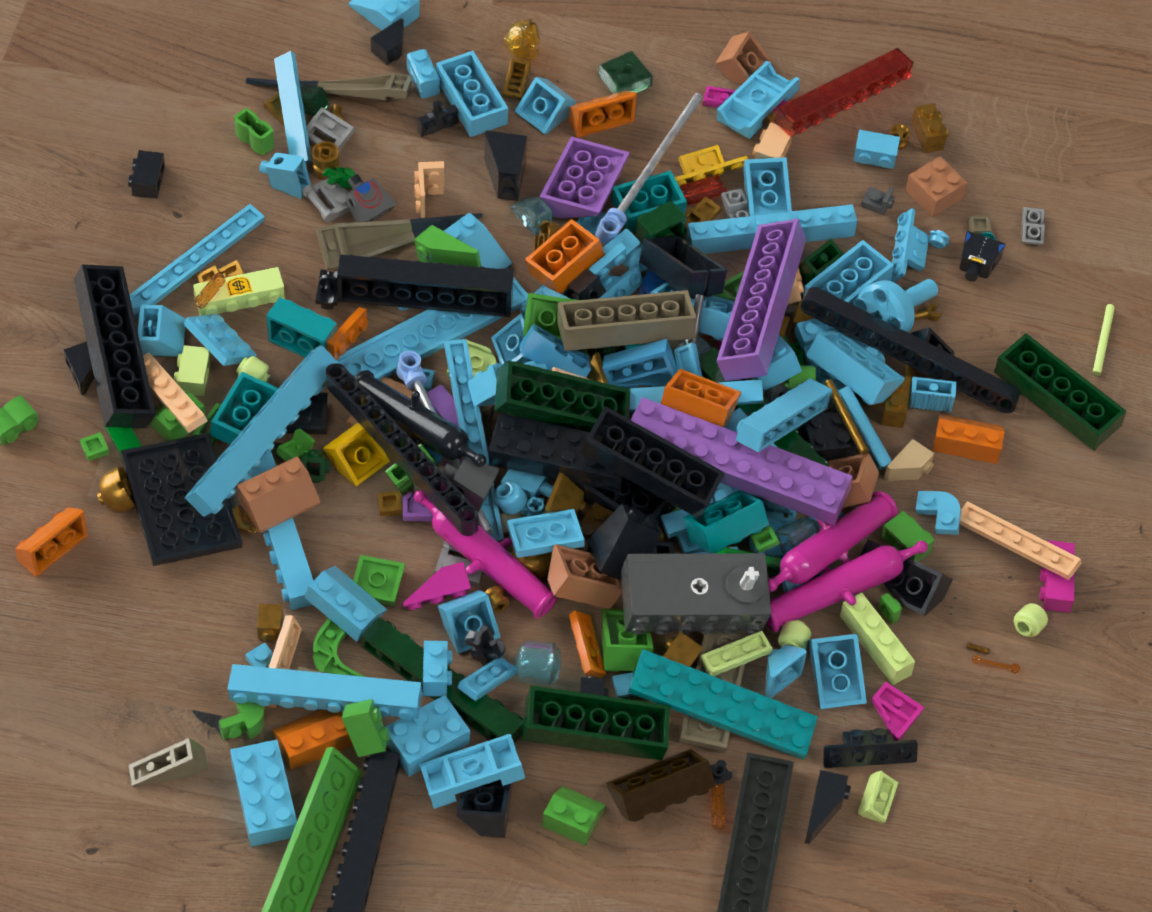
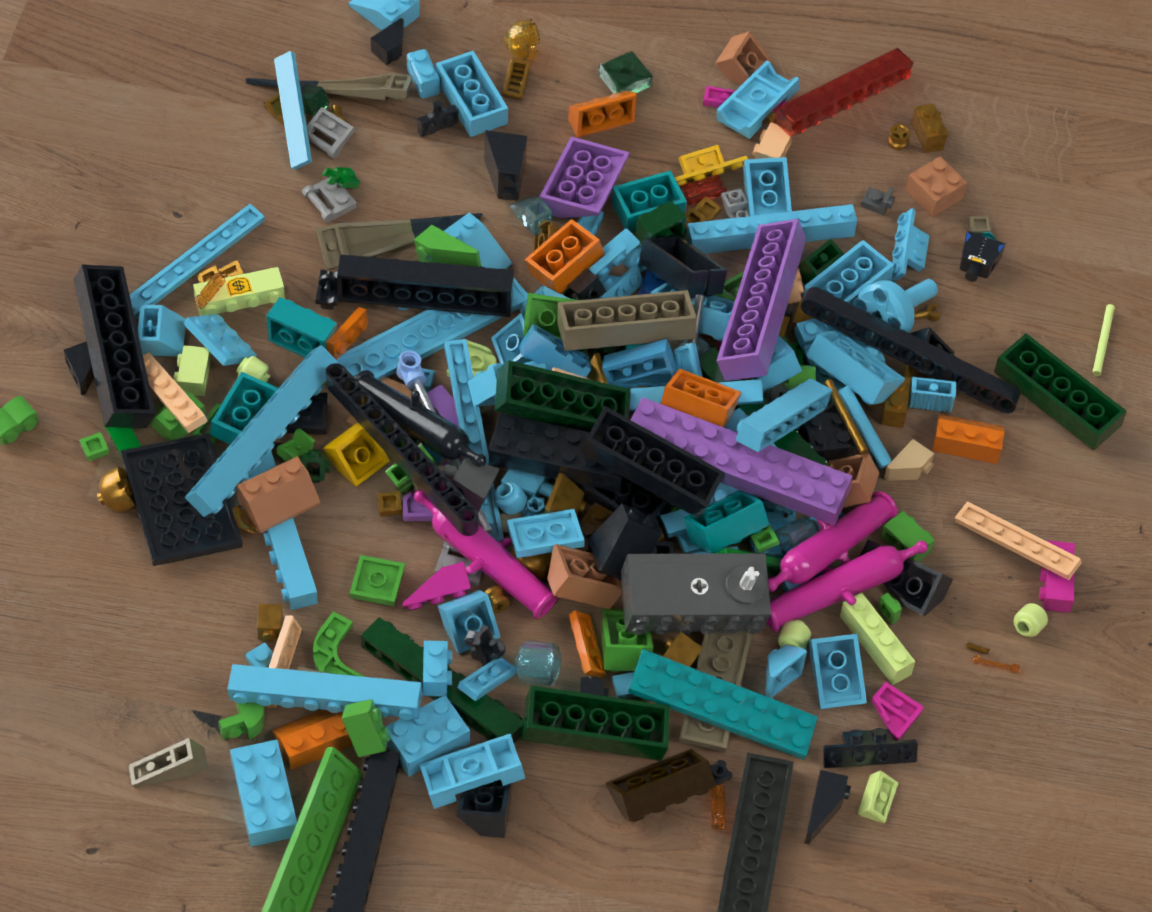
(52, 540): orange slope -> none
(147, 174): black brick -> none
(254, 131): bright green brick -> none
(287, 173): medium azure torso -> none
(324, 155): pearl gold wheel -> none
(344, 602): medium azure slope -> none
(368, 200): dark grey torso -> none
(428, 181): light nougat bracket -> none
(544, 105): medium azure slope -> none
(572, 815): bright green slope -> none
(615, 217): flat silver piece -> none
(736, 653): yellowish green tile -> none
(876, 149): medium azure brick -> none
(938, 239): medium azure plate -> none
(944, 506): medium azure plate -> none
(1033, 226): light grey slope -> none

